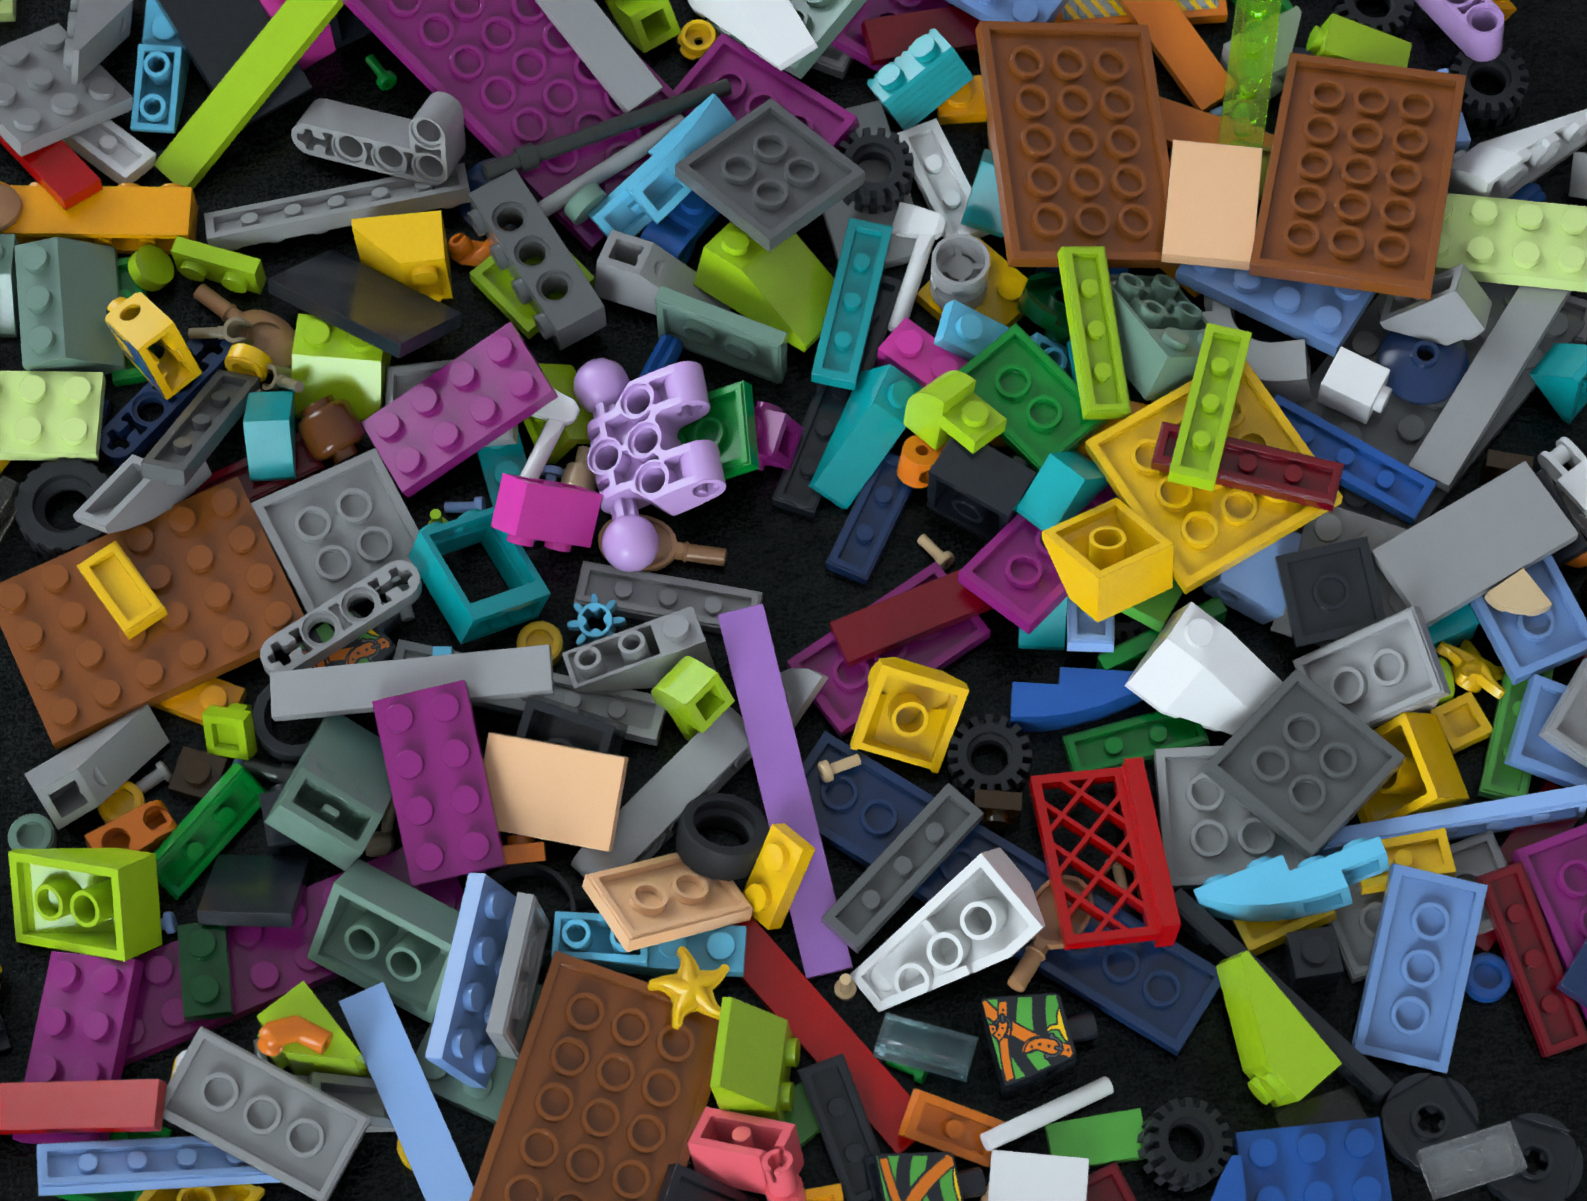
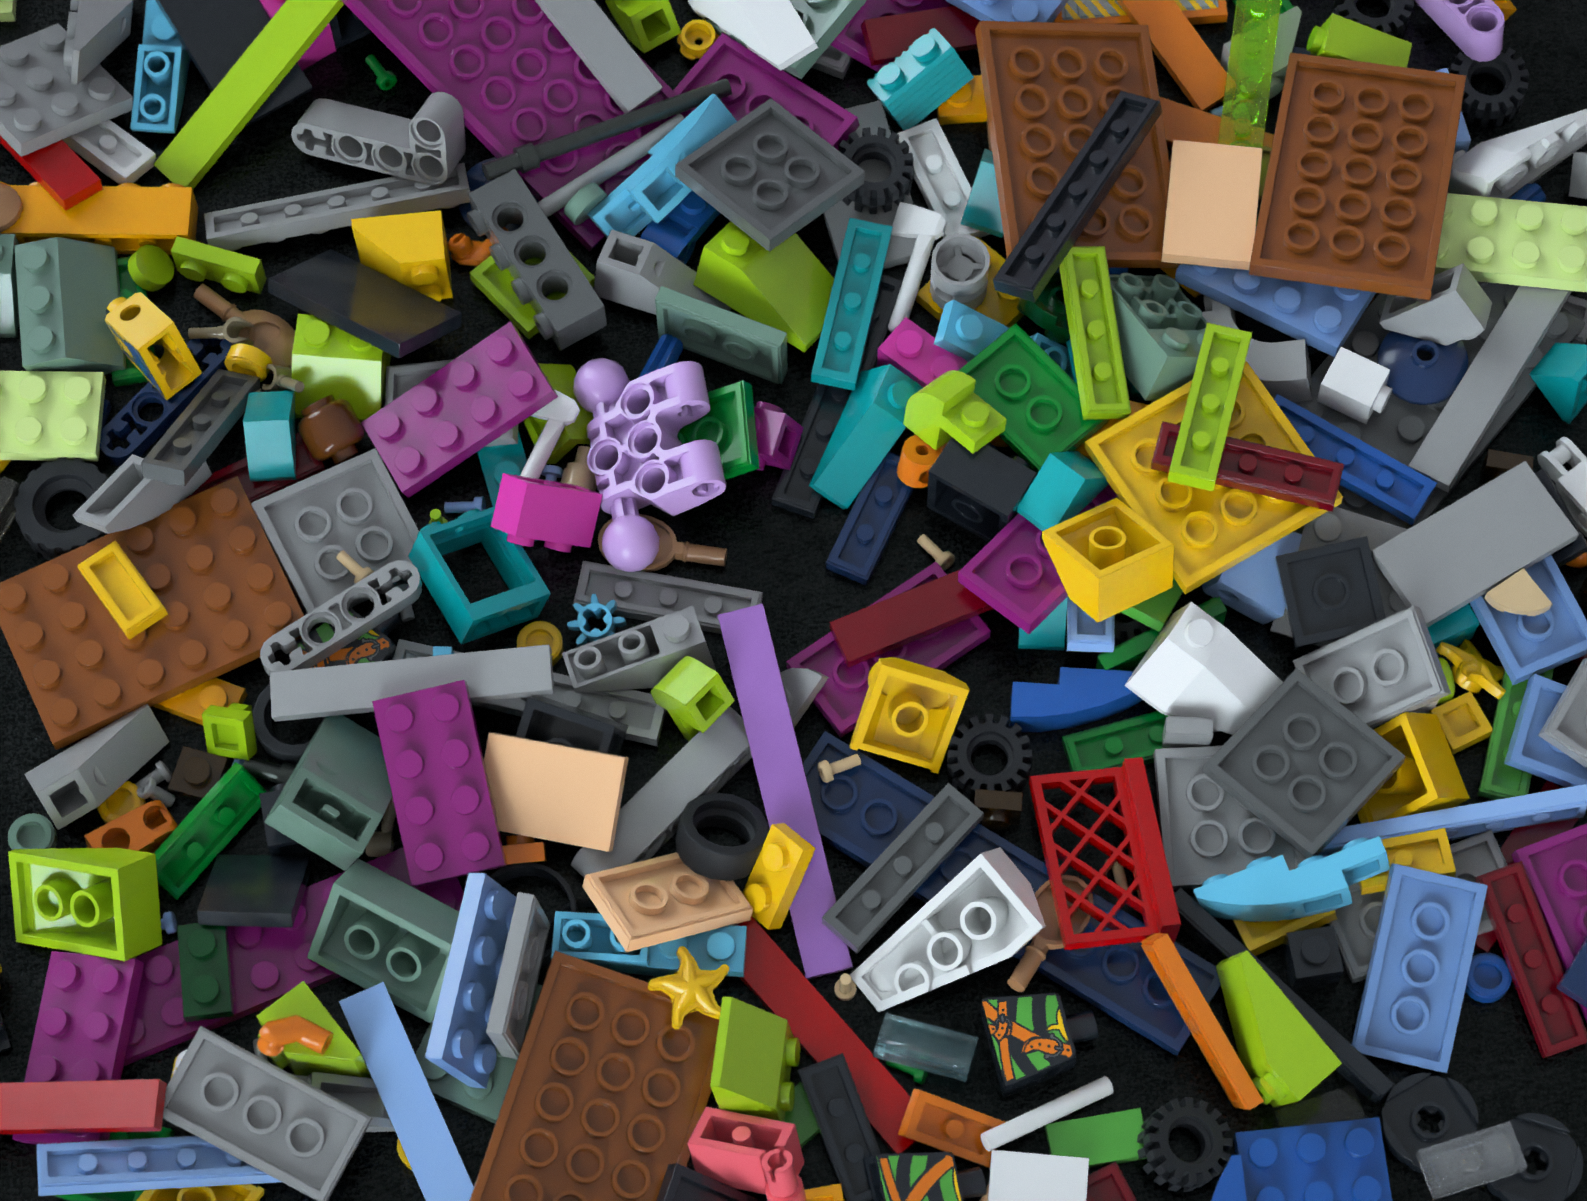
(149, 789): none -> light grey piece
(348, 562): none -> tan piece
(1077, 196): none -> black tile
(1187, 732): none -> light grey tile
(1201, 1021): none -> orange tile

